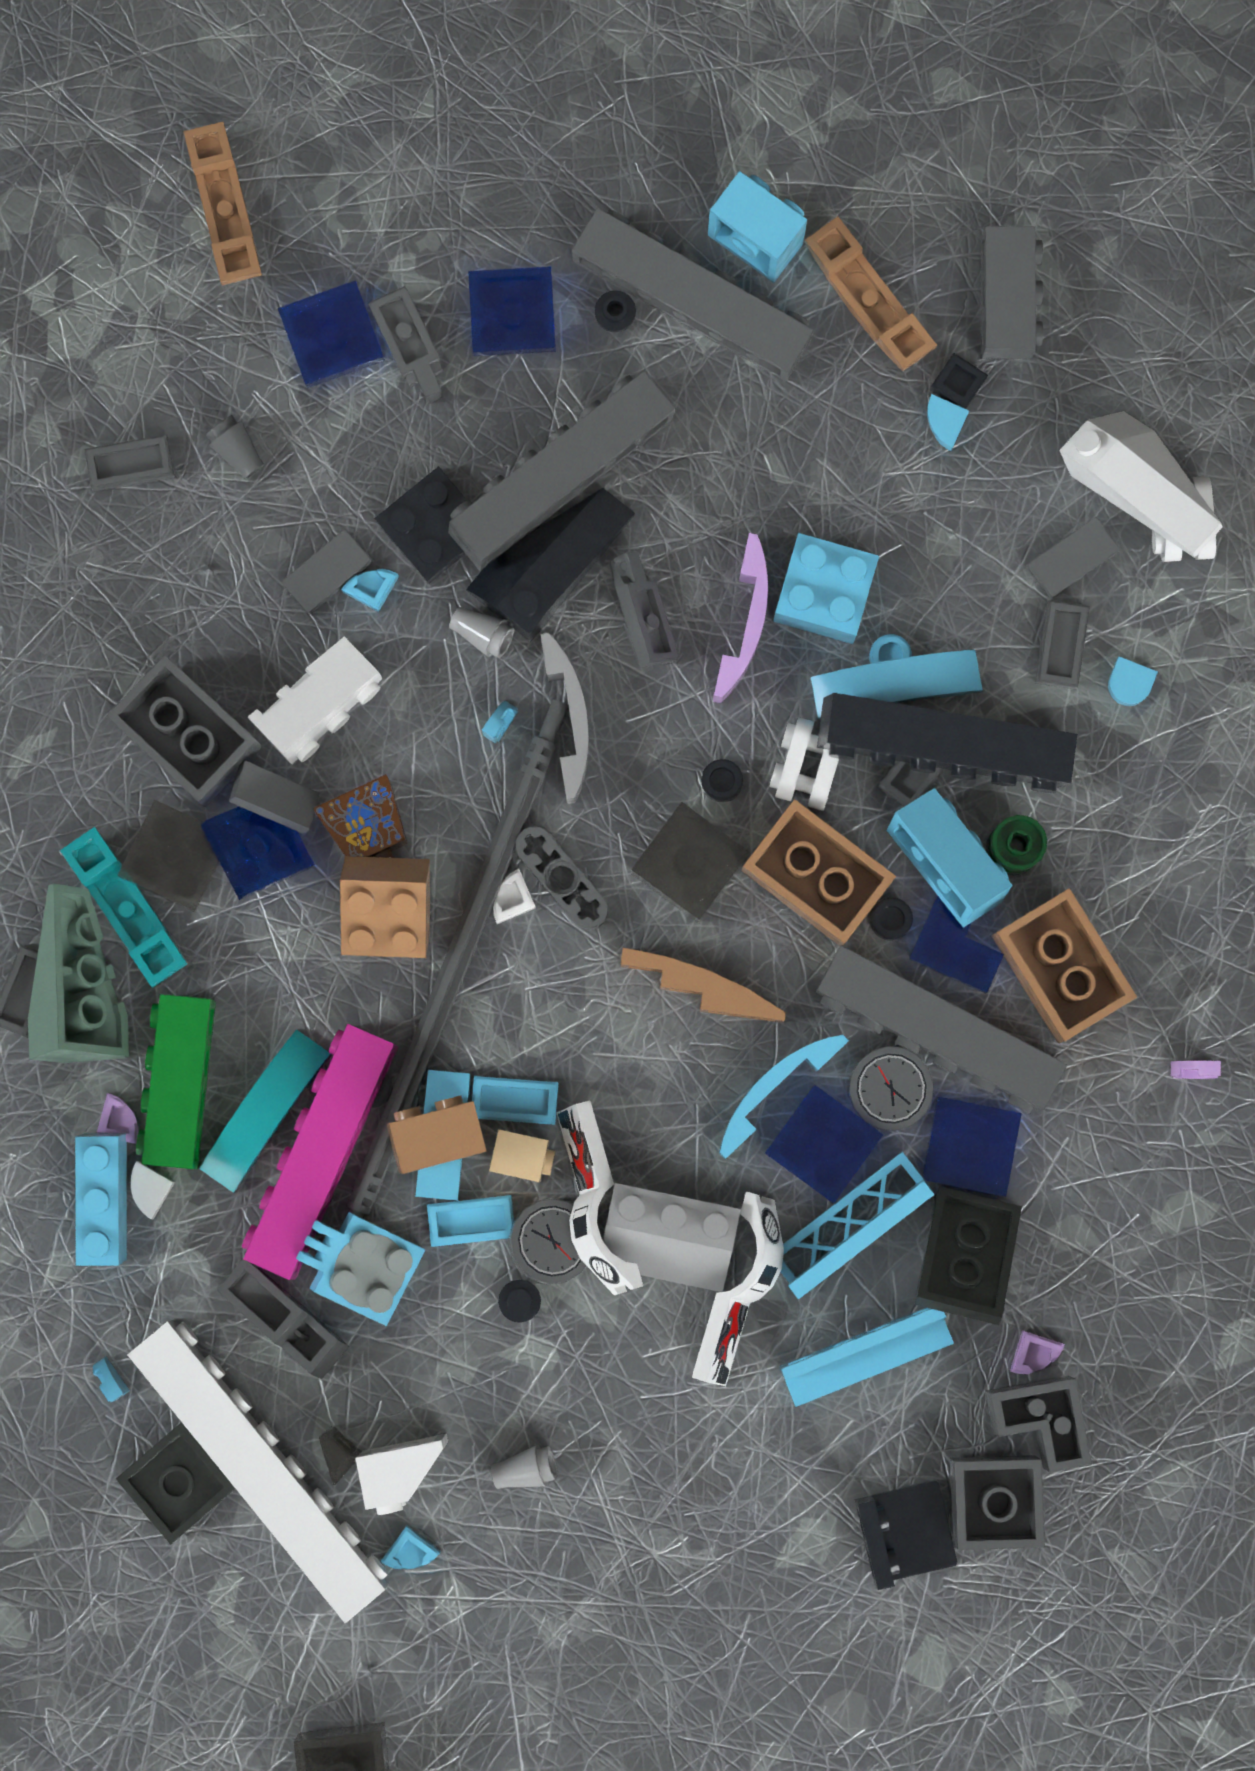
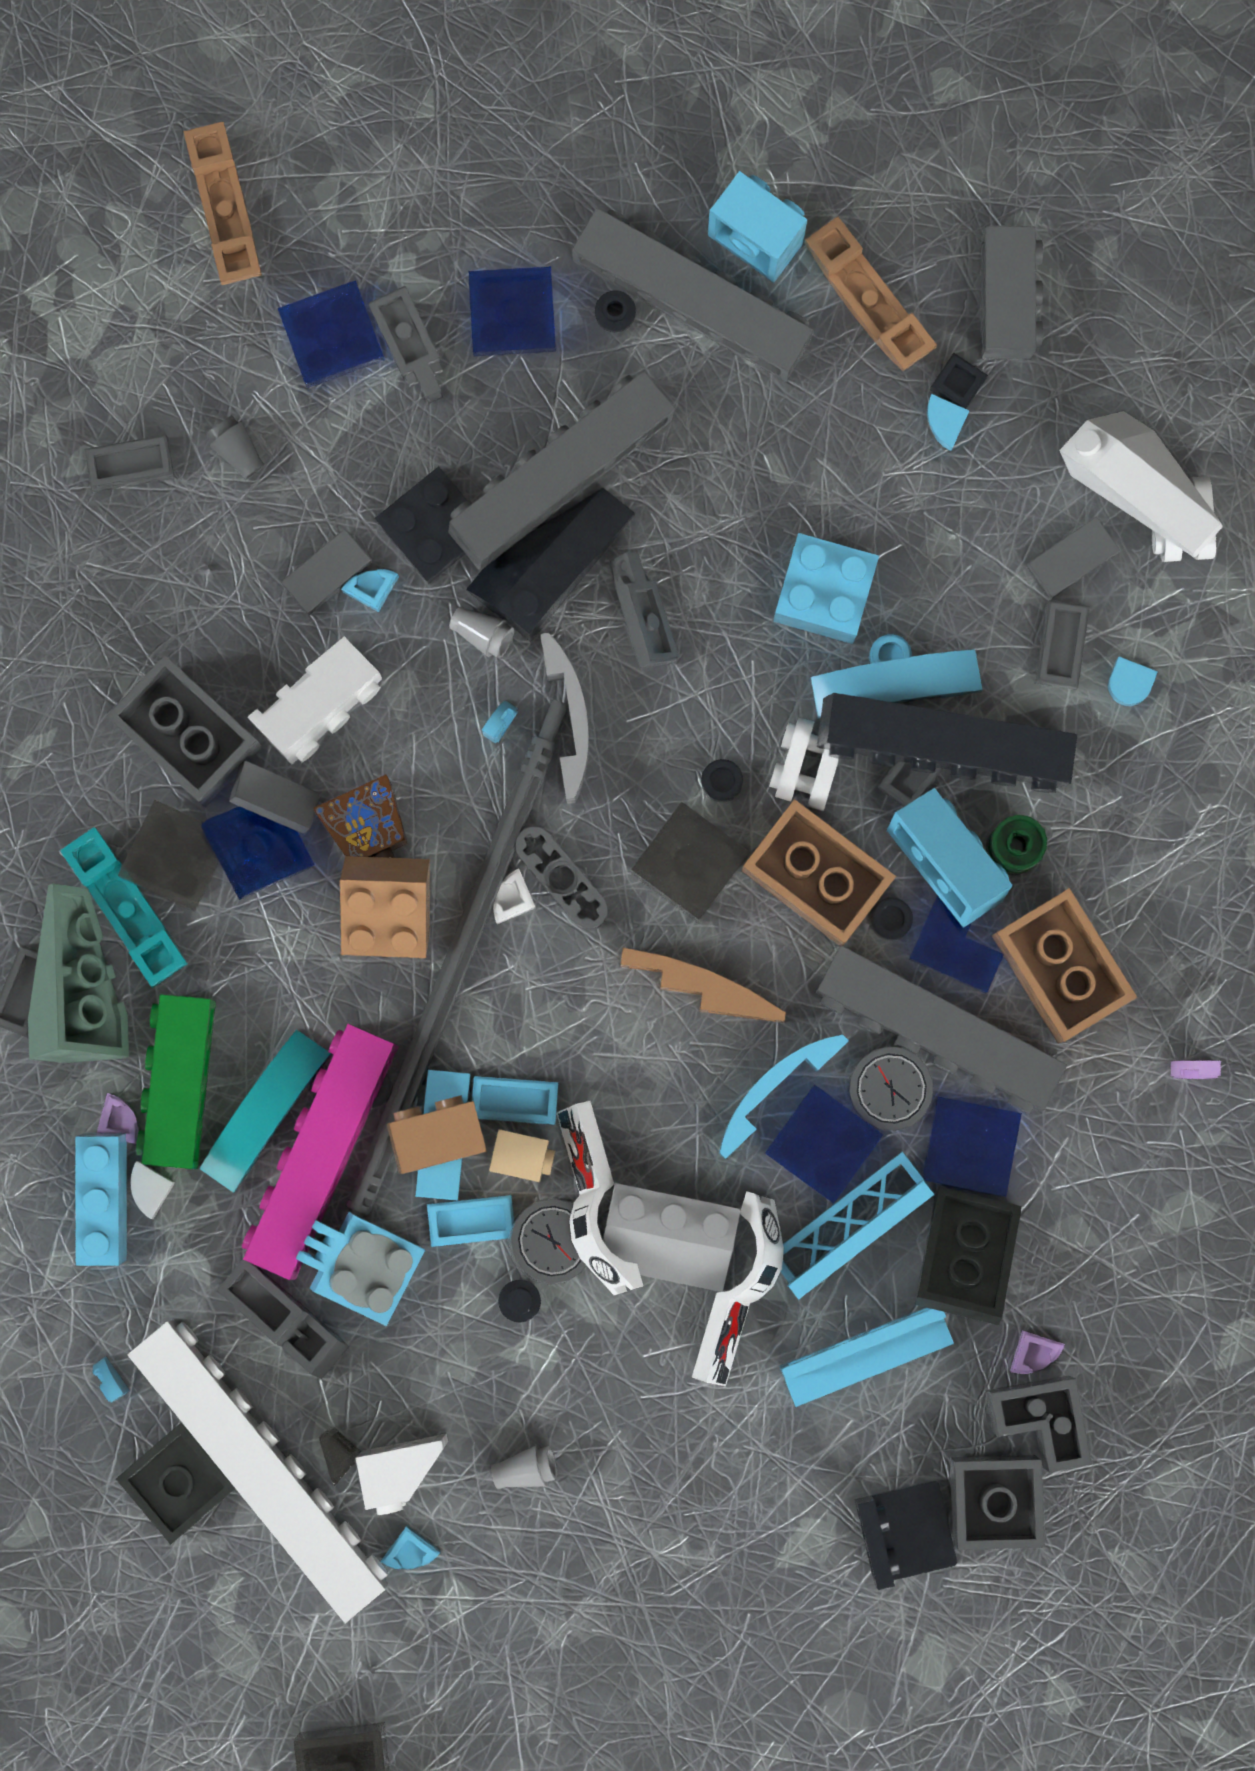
(753, 572): lavender slope -> none

